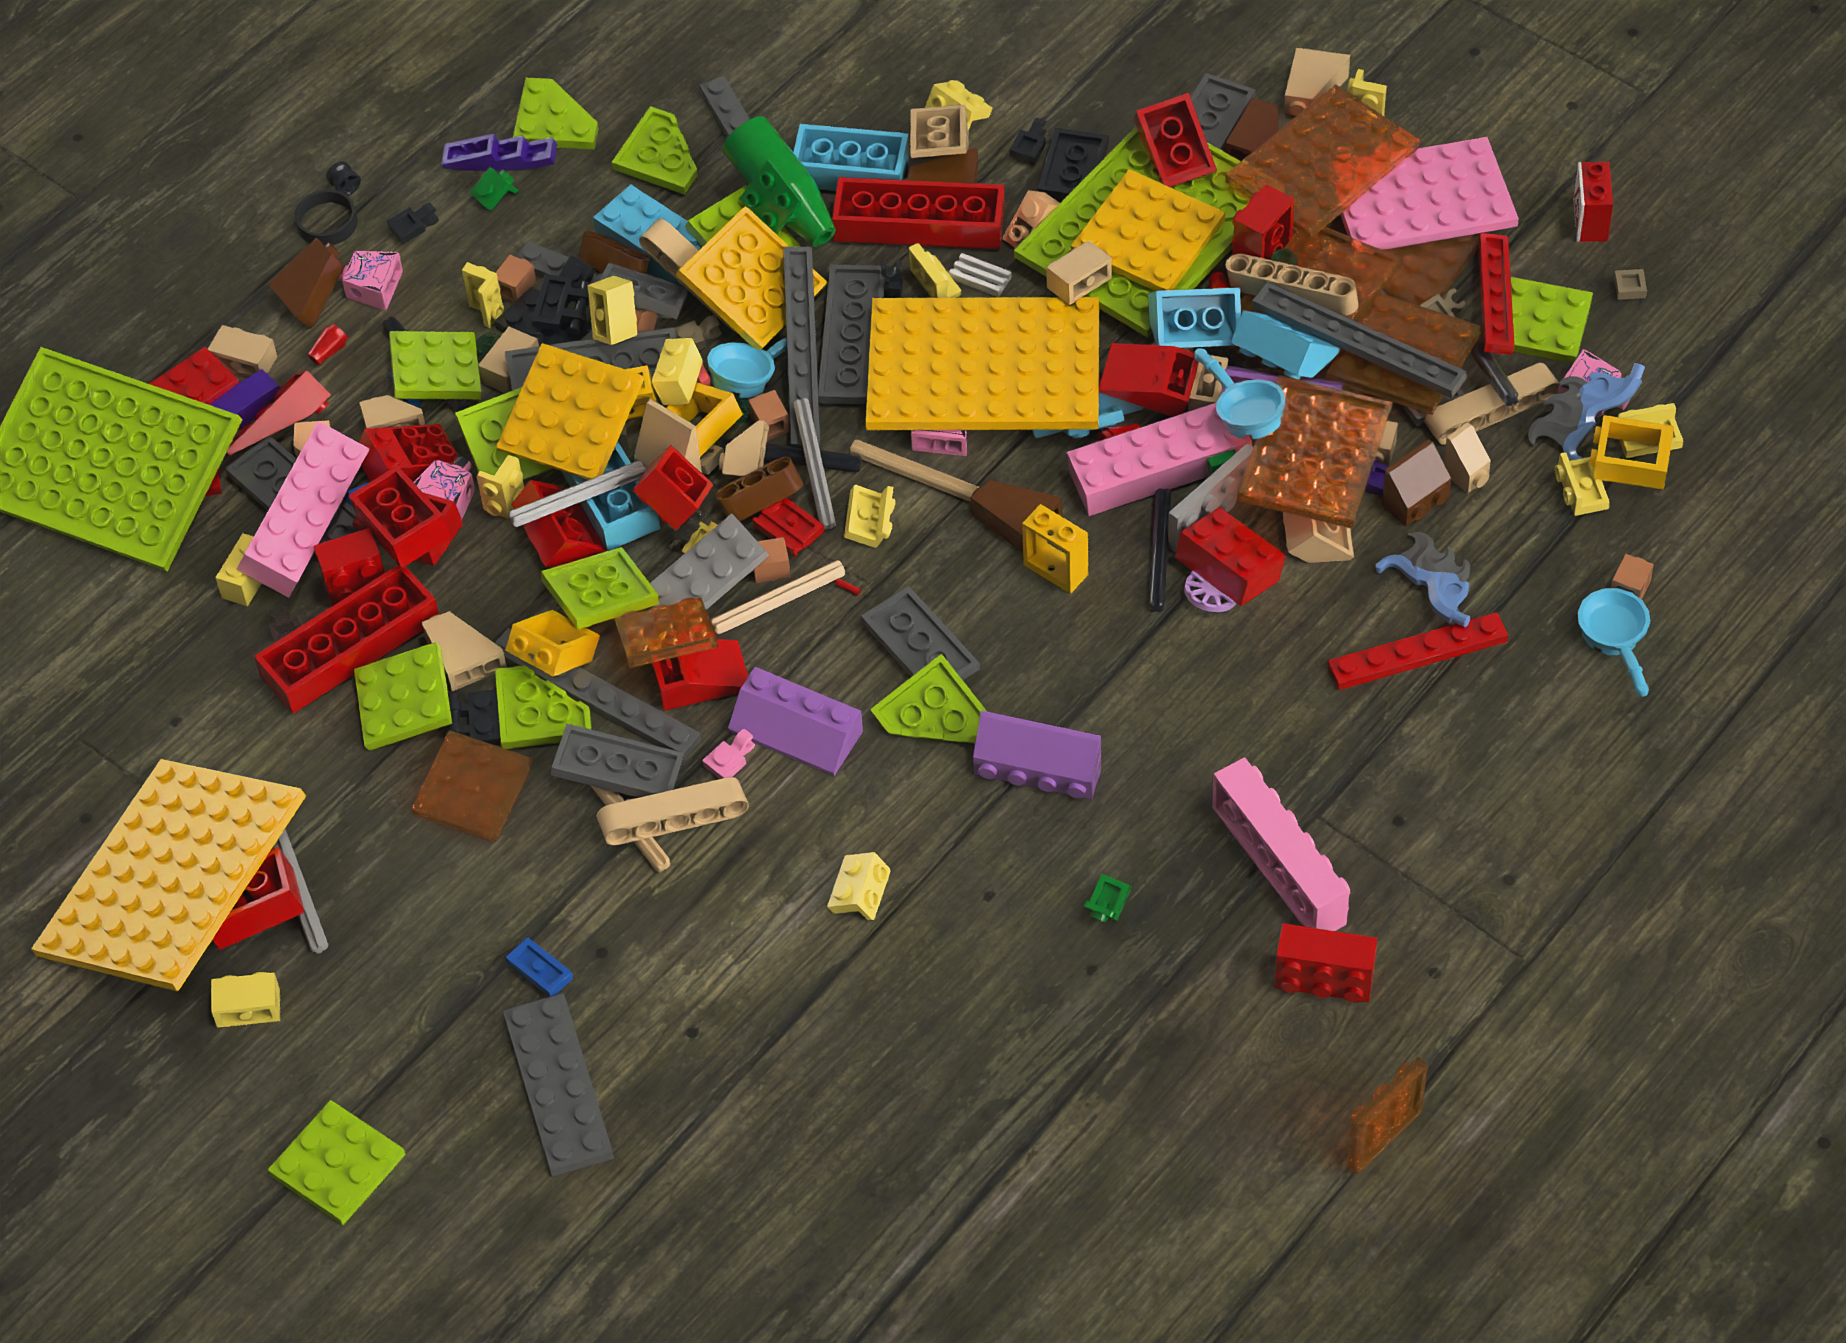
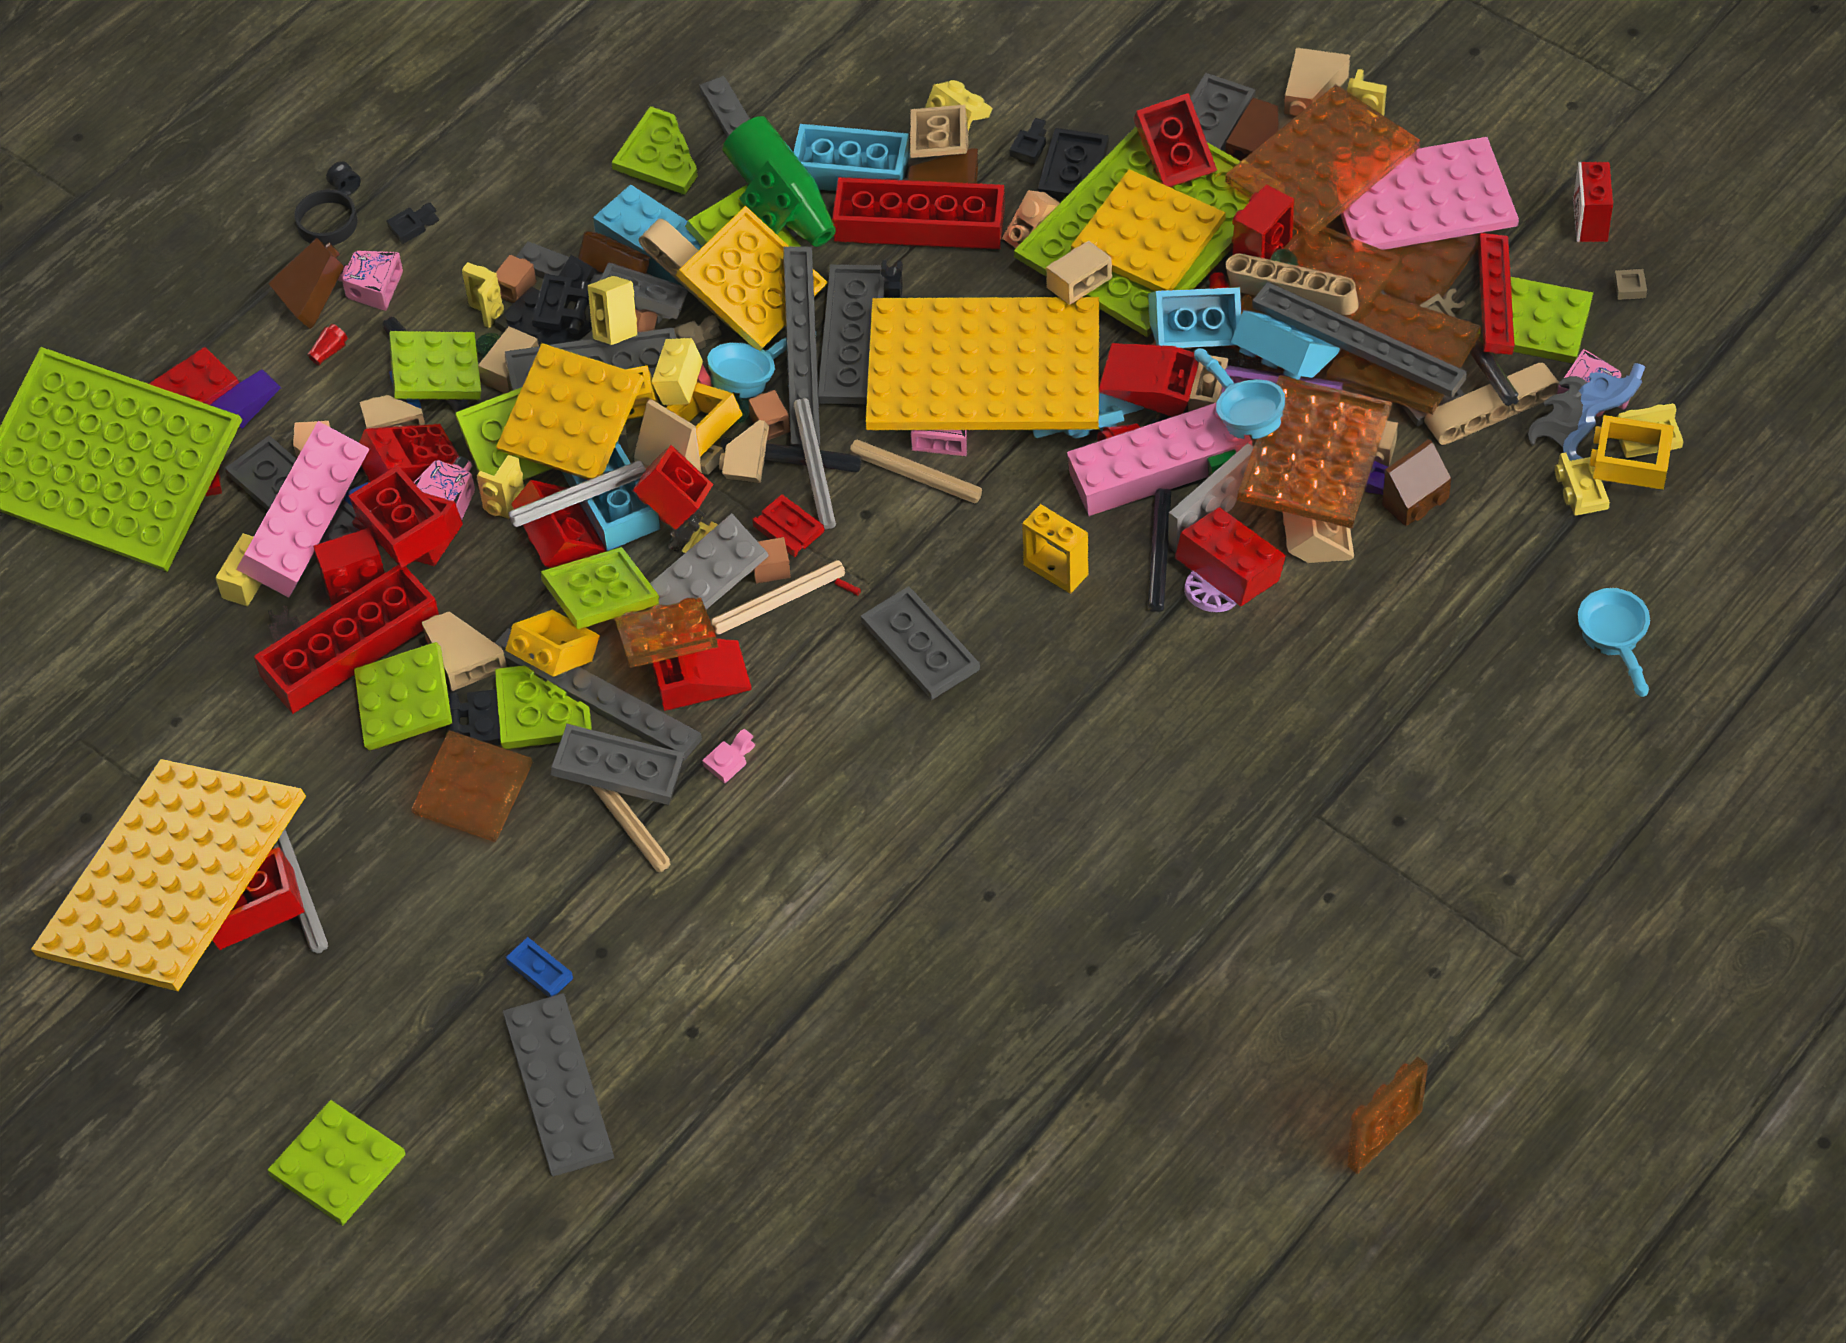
(243, 351): tan brick -> none
(245, 999): light yellow brick -> none
(292, 403): wedge -> none
(493, 187): green bracket -> none
(505, 154): dark purple slope -> none
(552, 112): lime plate -> none
(672, 811): tan beam -> none
(759, 489): reddish brown beam -> none
(796, 721): medium lavender slope -> none
(859, 885): light yellow bracket -> none
(869, 515): light yellow bracket -> none
(932, 274): light yellow bracket -> none
(932, 706): lime plate -> none
(982, 272): white tile -> none
(1007, 507): reddish brown slope -> none
(1037, 755): medium lavender slope -> none
(1108, 899): green bracket -> none
(1280, 847): bright pink brick -> none
(1325, 963): red brick -> none
(1417, 651): red plate -> none
(1437, 572): medium blue piece -> none
(1466, 459): tan slope -> none
(1633, 575): nougat brick -> none

